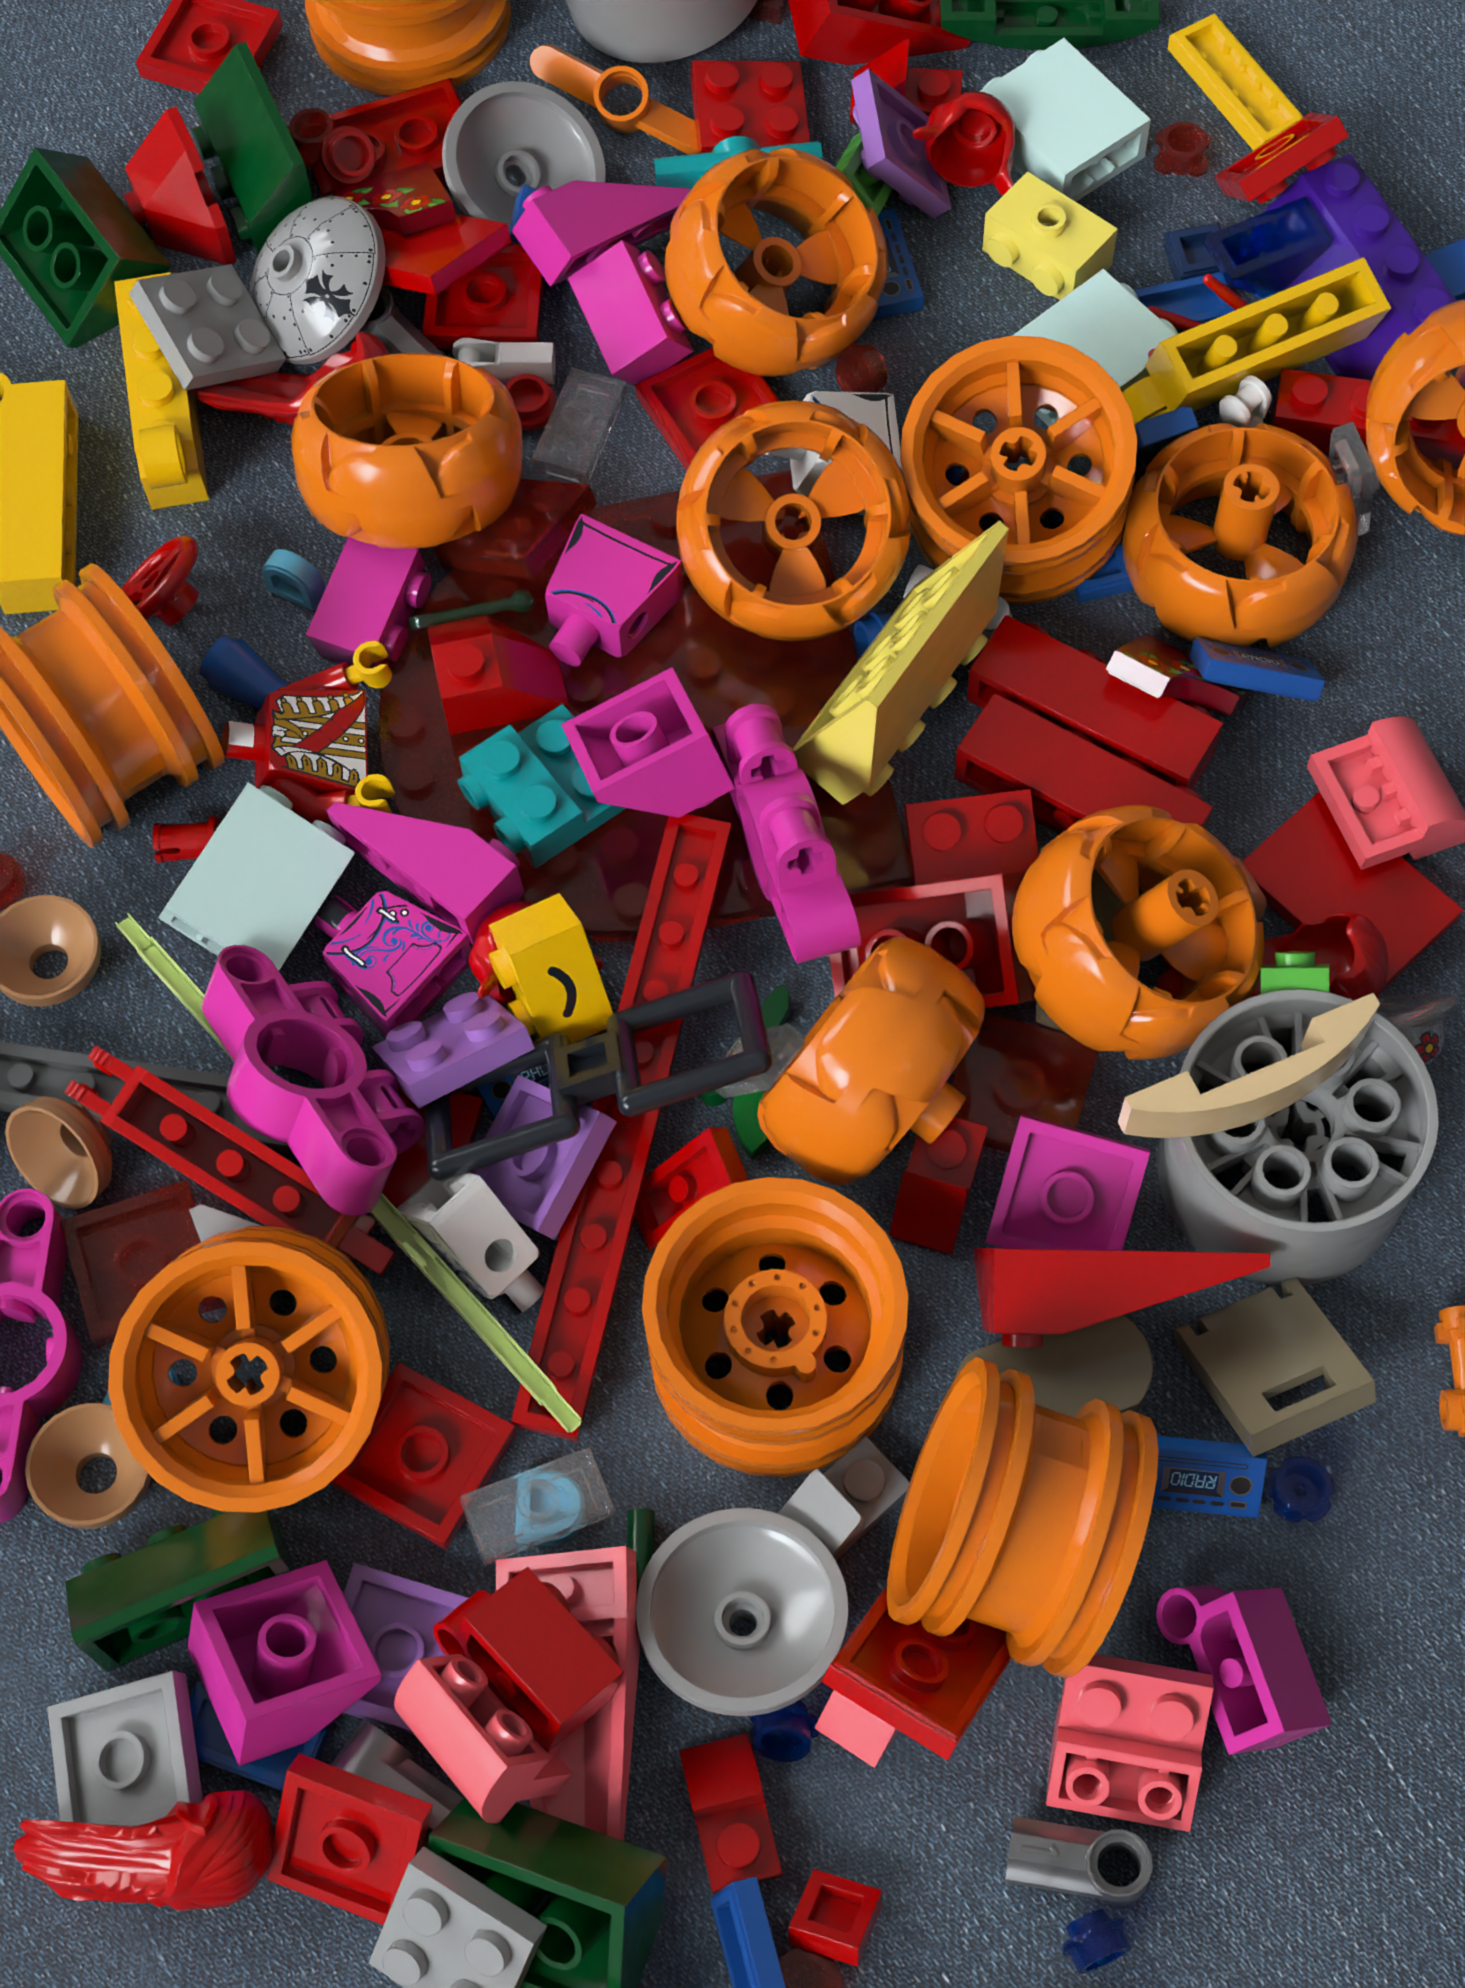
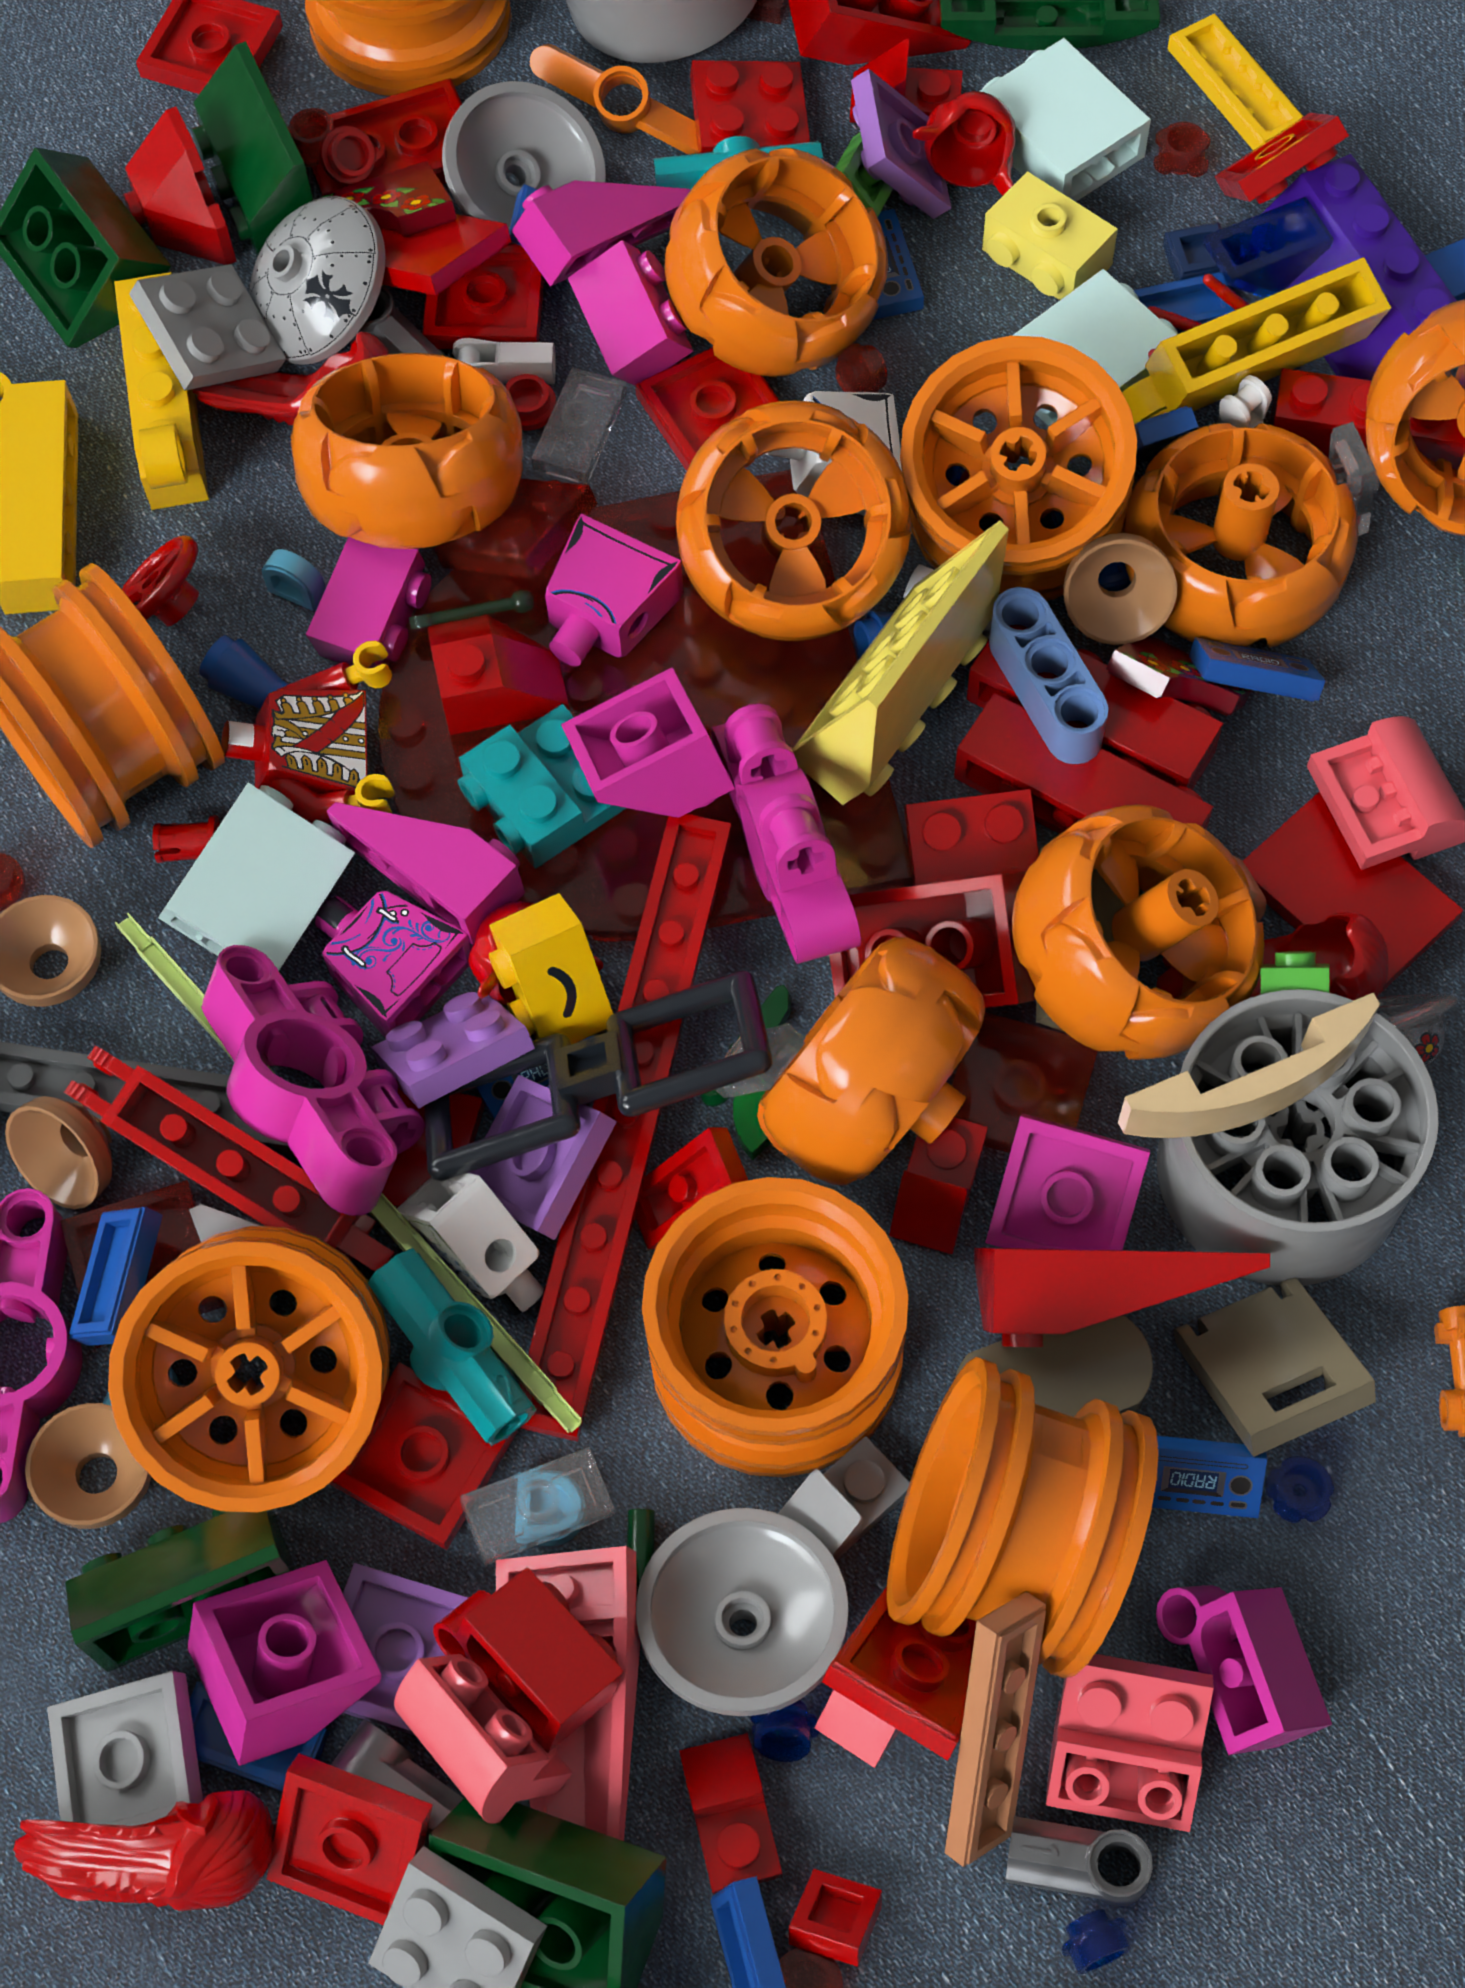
(114, 1273): none -> blue tile
(452, 1346): none -> teal piece
(995, 1727): none -> nougat tile
(1049, 650): none -> medium blue beam
(1127, 613): none -> medium nougat piece

